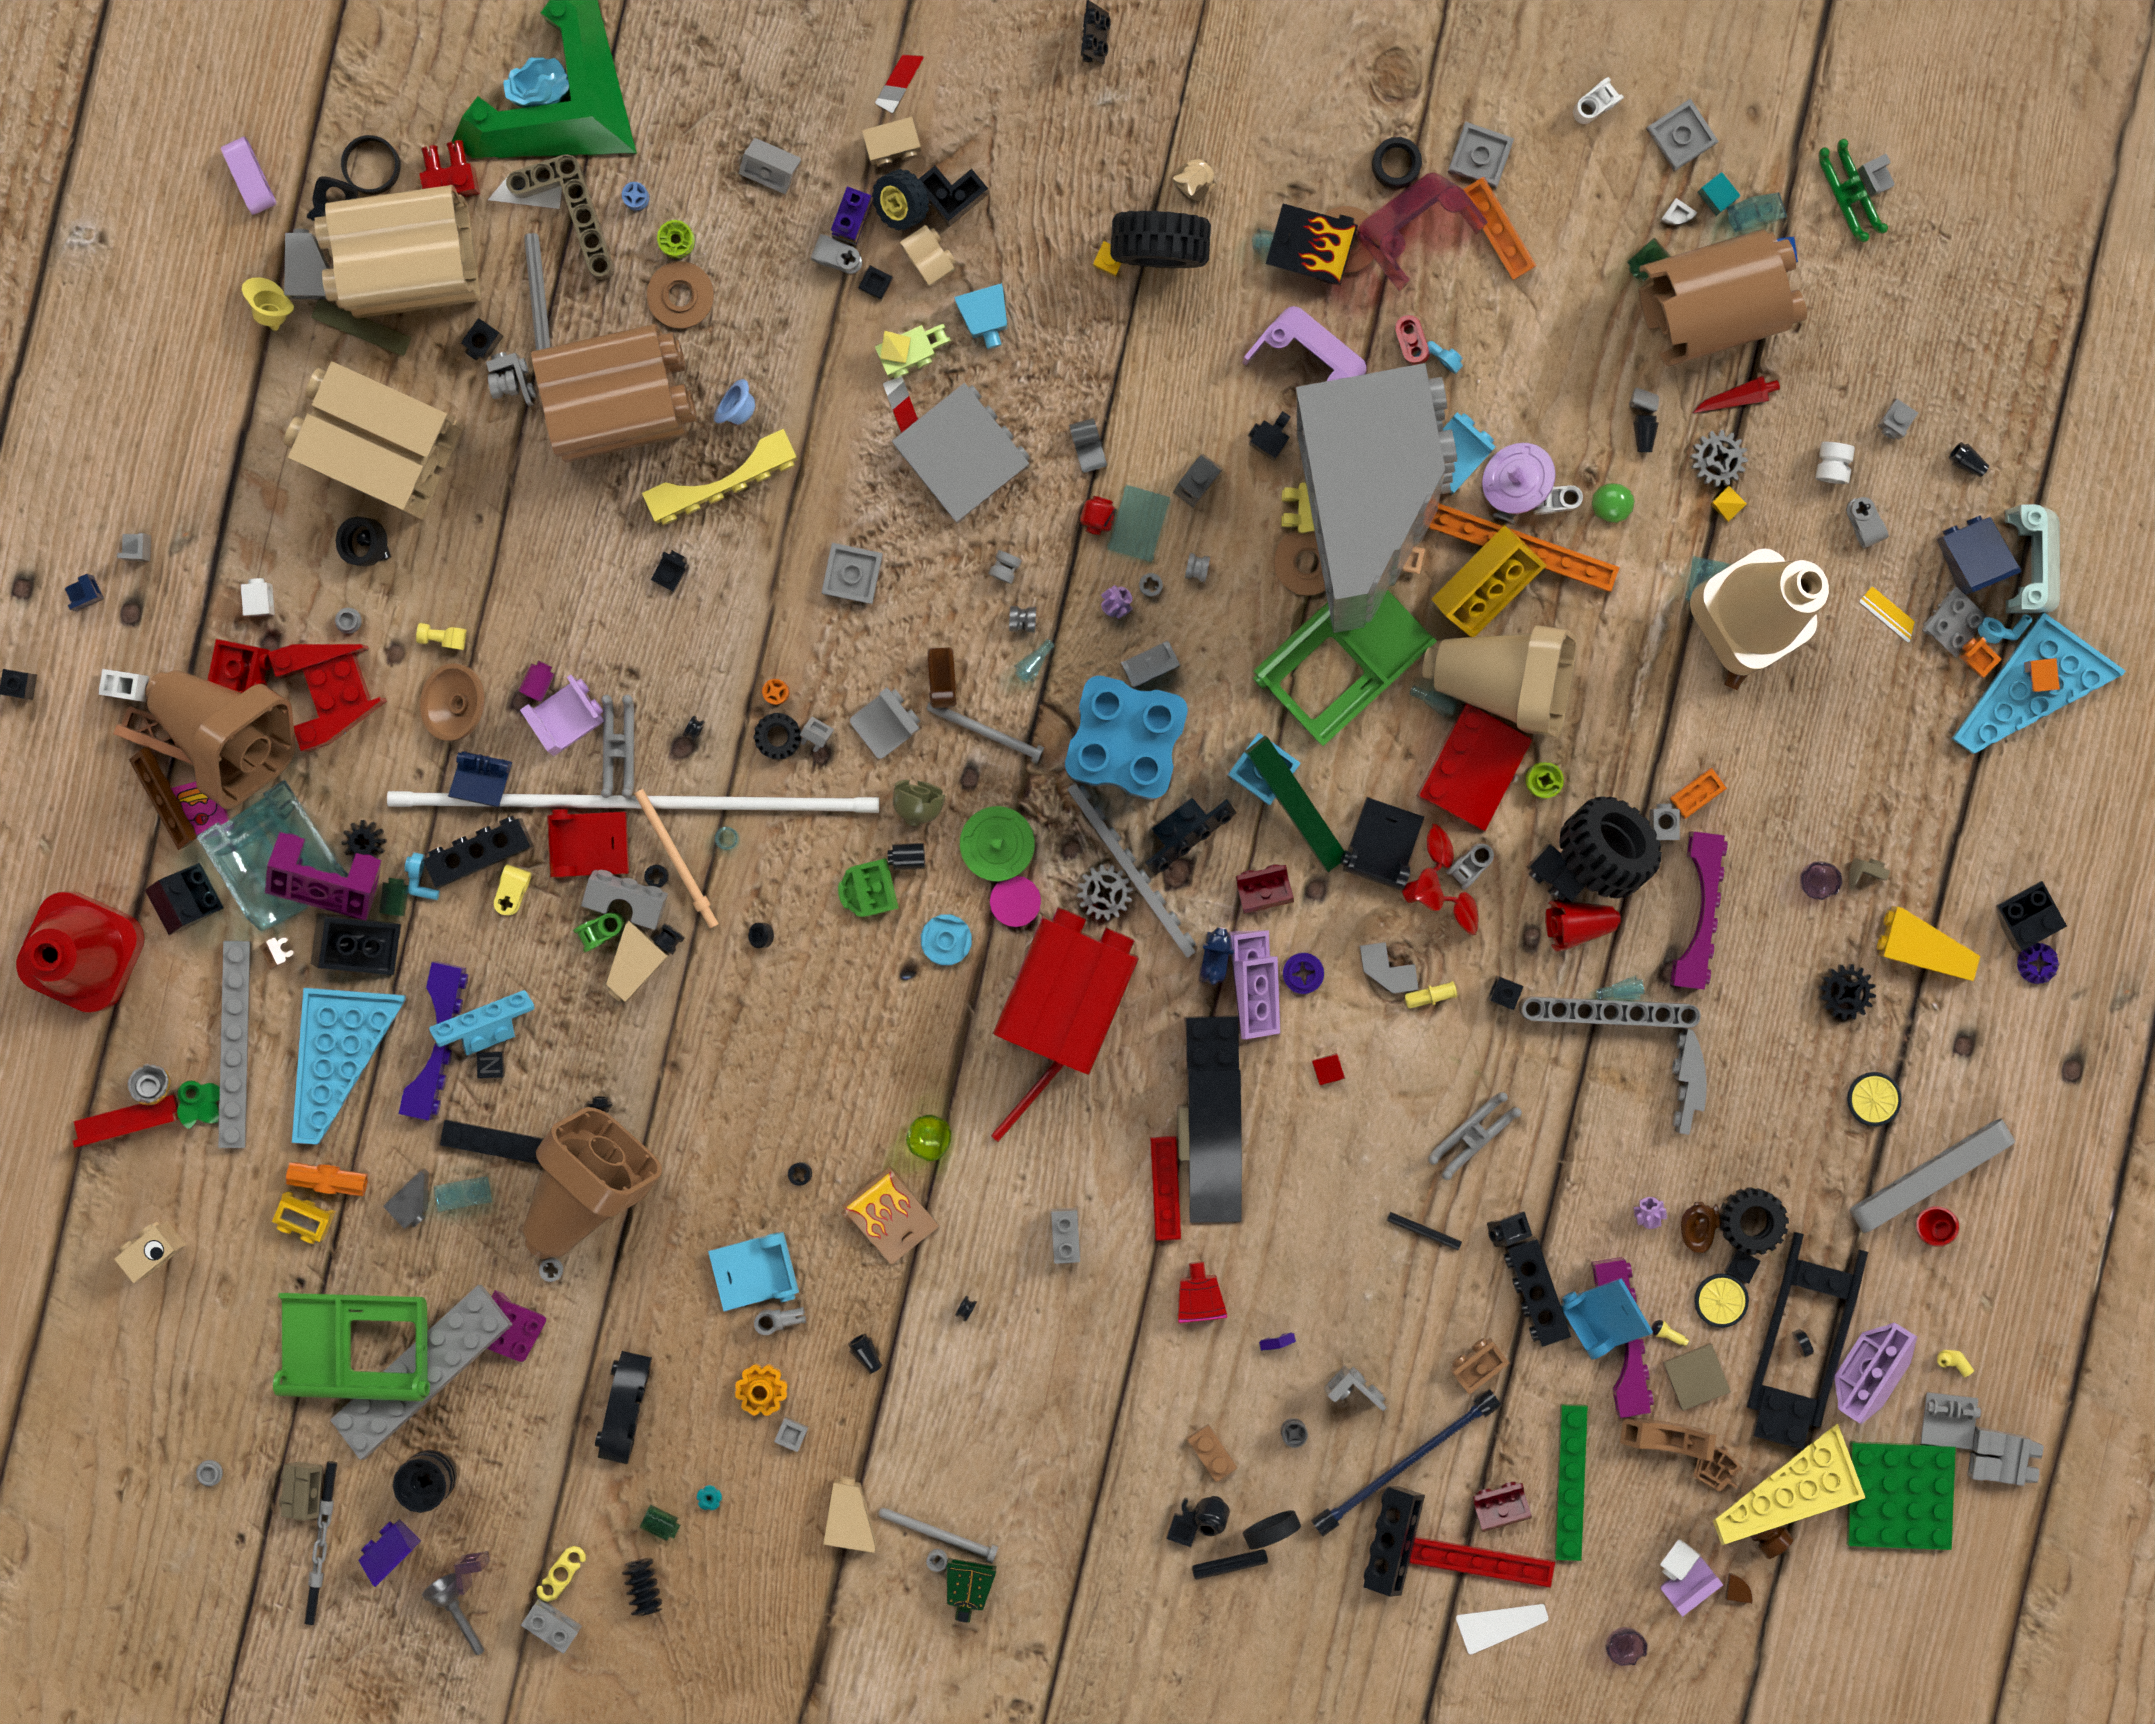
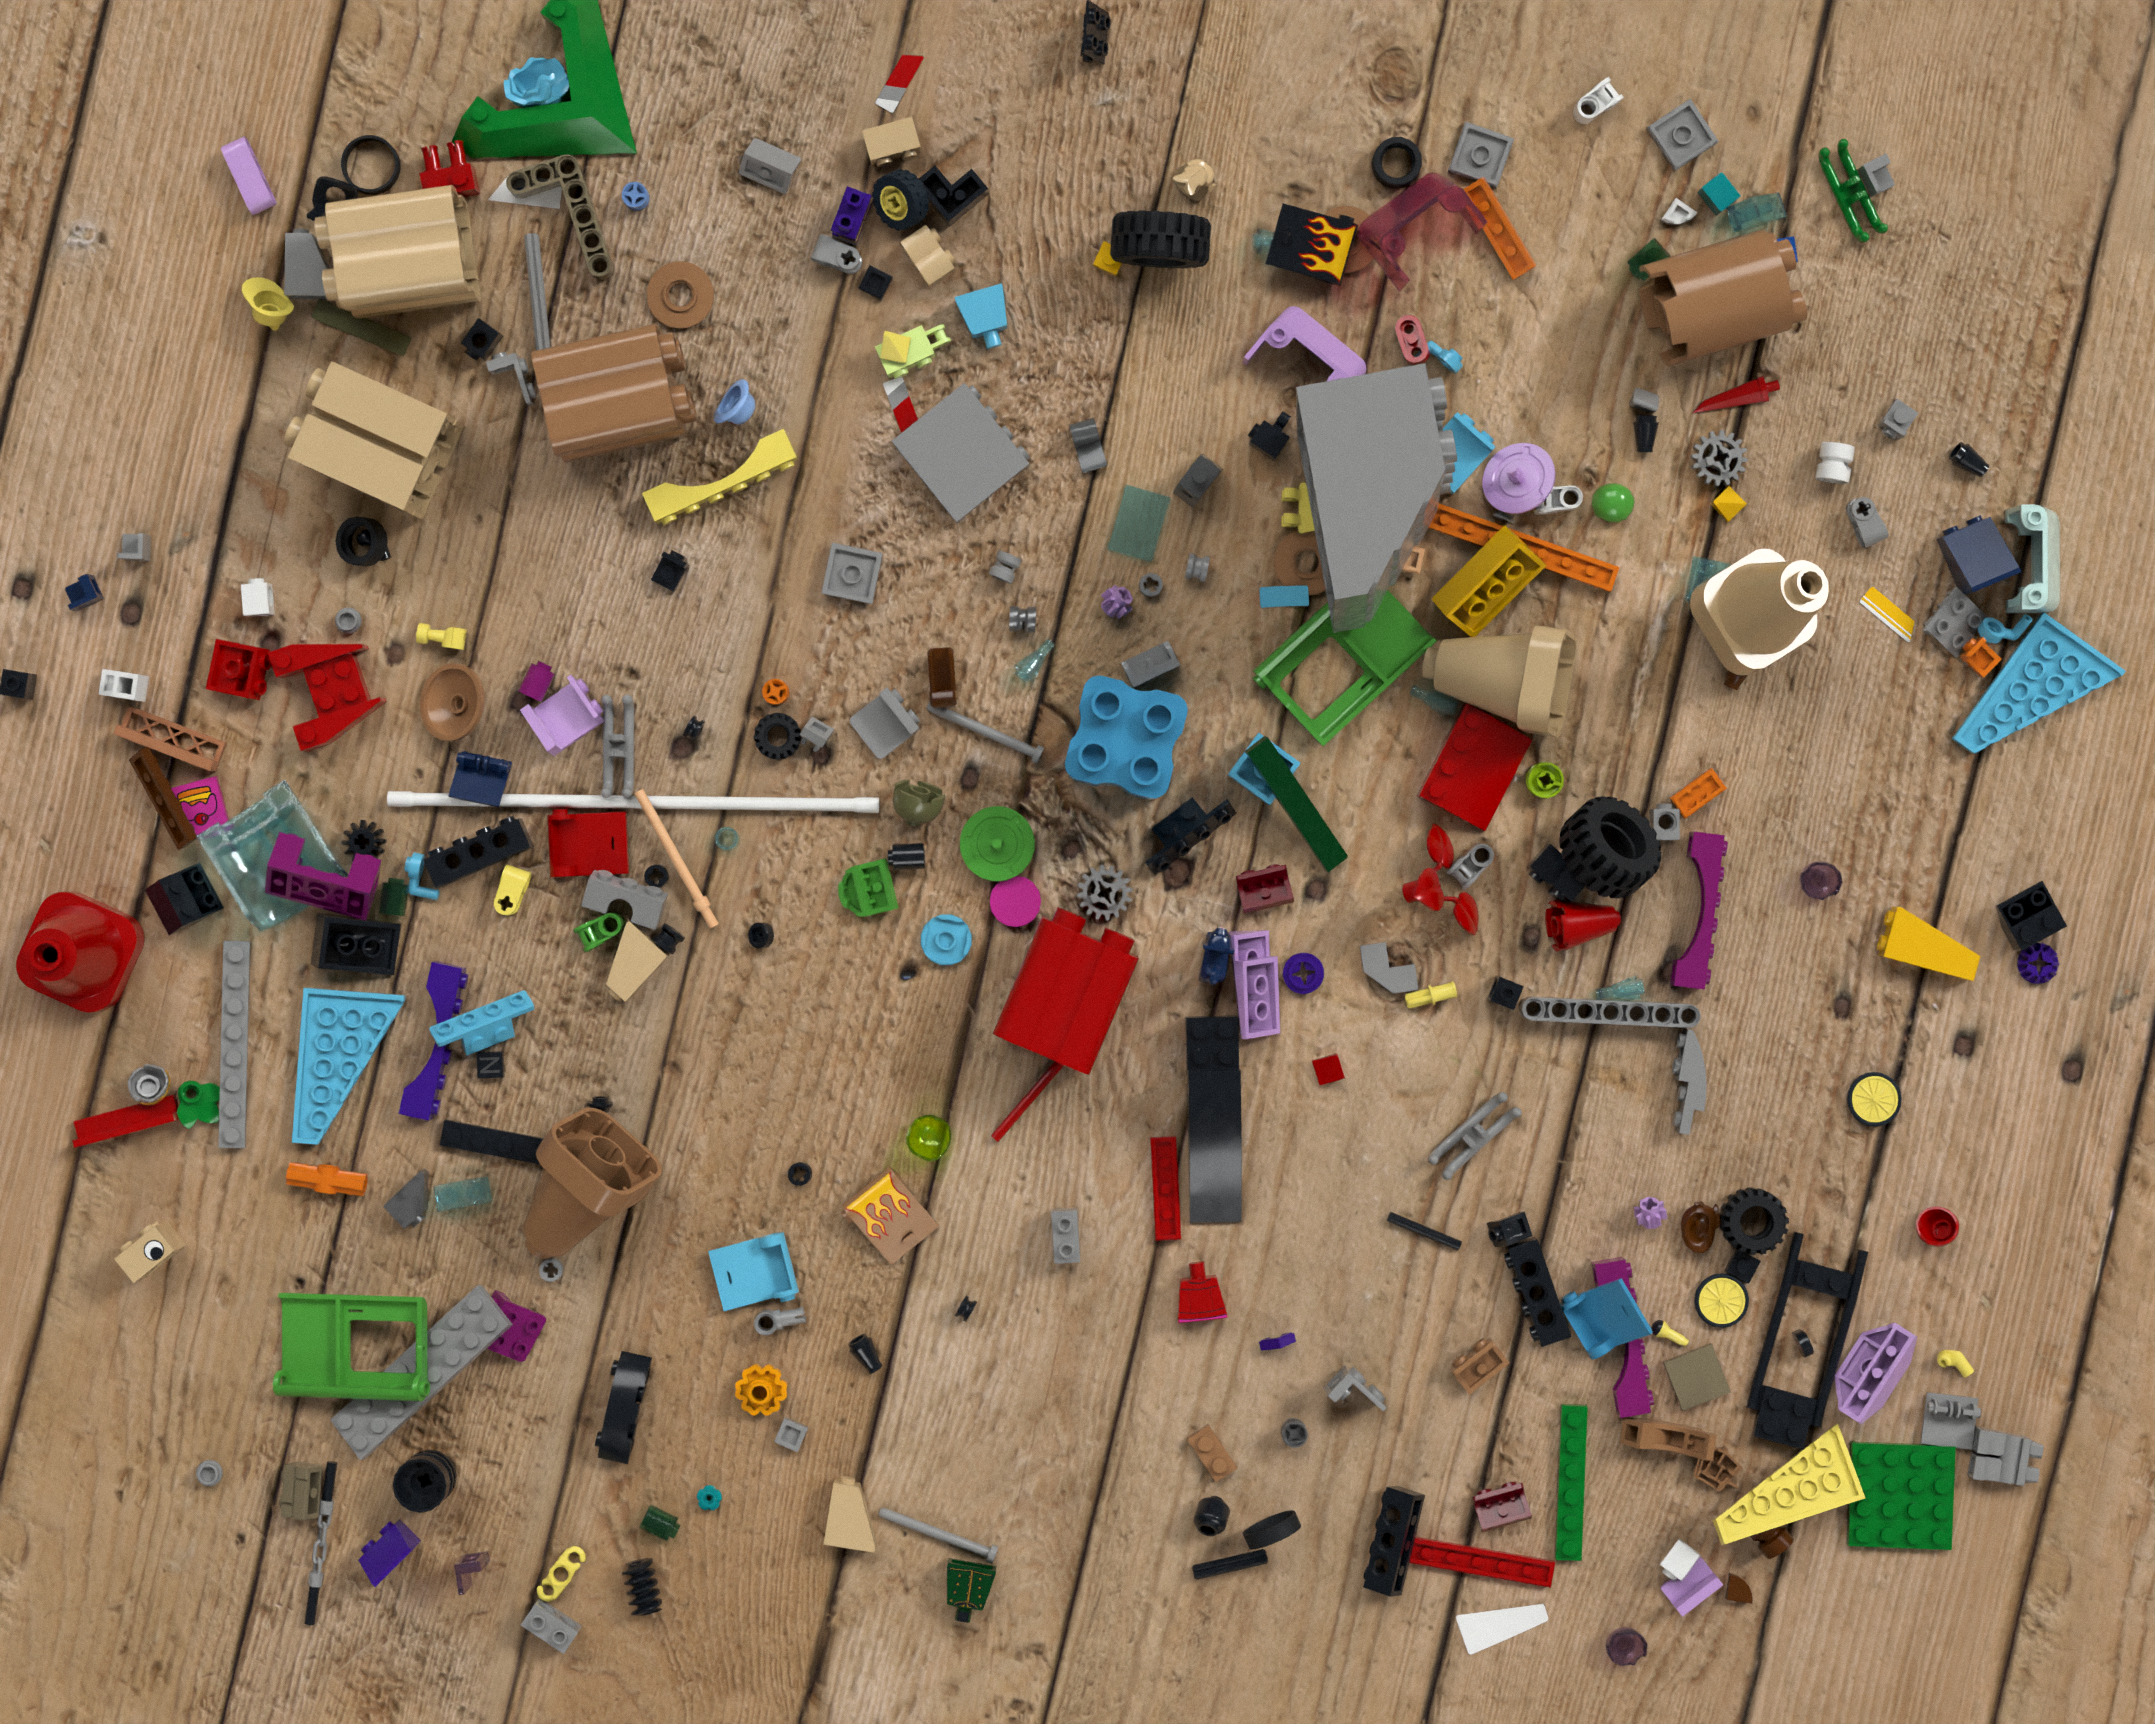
(228, 735): medium nougat cone -> none
(273, 953): tile -> none
(302, 1218): yellow window -> none
(445, 1594): flat silver piece -> none
(505, 383): light grey wheel -> none
(665, 238): lime wheel -> none
(940, 1564): light grey hinge -> none
(1098, 515): red head -> none
(1126, 860): light grey plate -> none
(1182, 1526): black plate -> none
(1183, 1132): dark tan tile -> none
(1284, 596): none -> medium azure sticker
(1328, 1520): dark blue hose -> none
(1381, 845): black door -> none
(1837, 998): black gear -> none
(1872, 868): dark tan plate -> none
(1932, 1175): light grey beam -> none
(2043, 674): orange panel -> none

